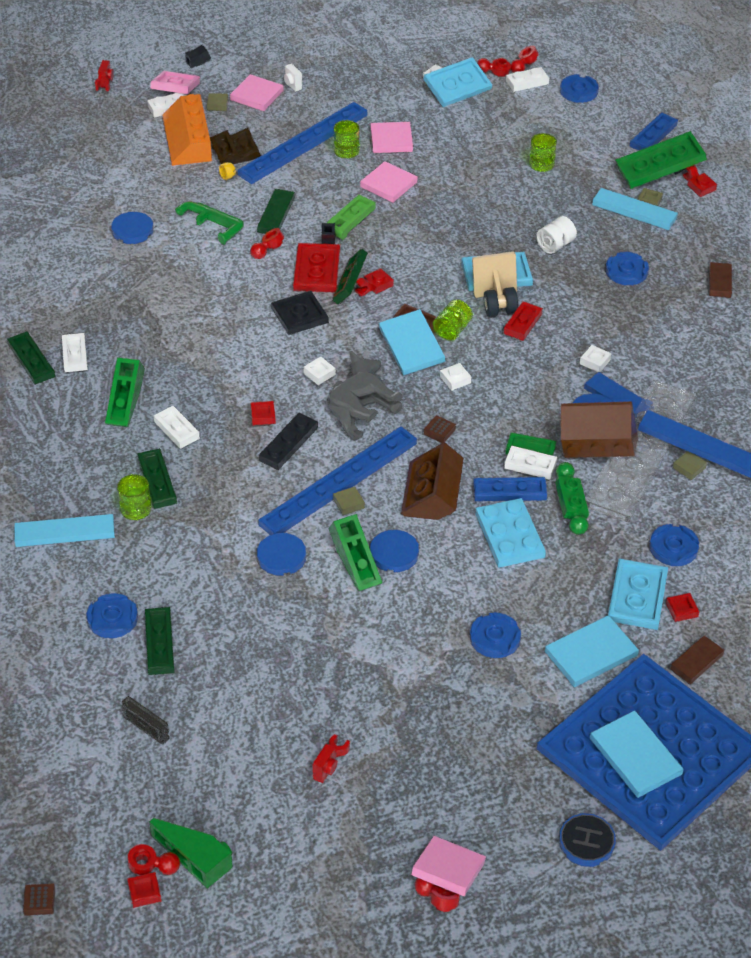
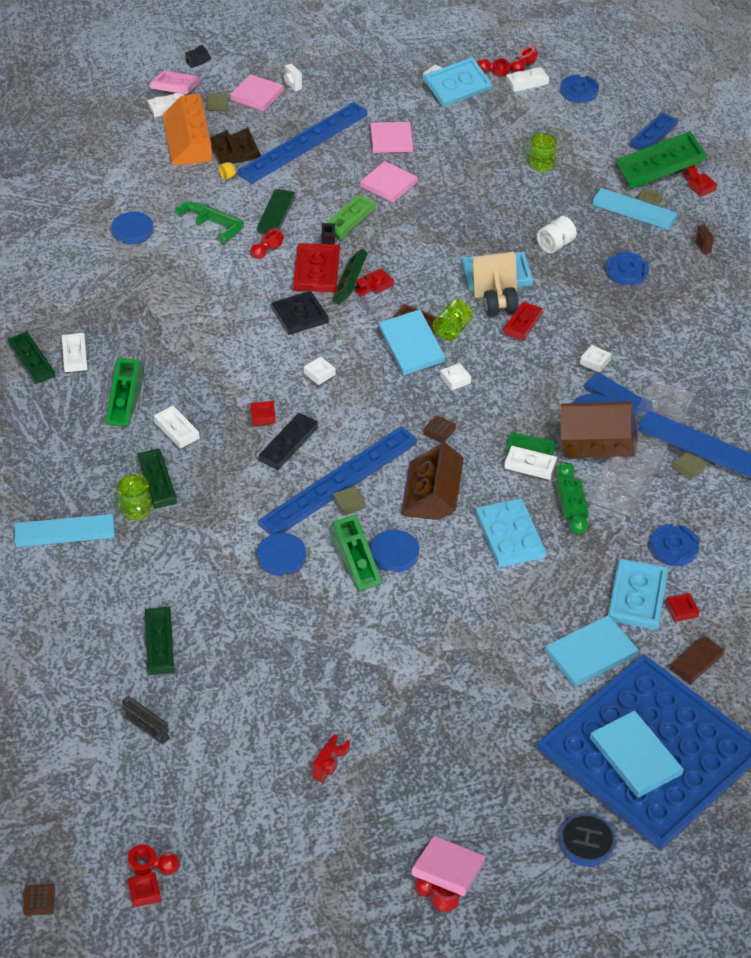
(105, 74): red plate -> none
(112, 616): blue tile -> none
(197, 851): green slope -> none
(346, 139): clear neon green wheel -> none
(362, 388): dark grey animal -> none
(495, 635): blue tile -> none
(510, 489): blue tile -> none
(704, 239): none -> copper tile
(720, 279): copper tile -> none

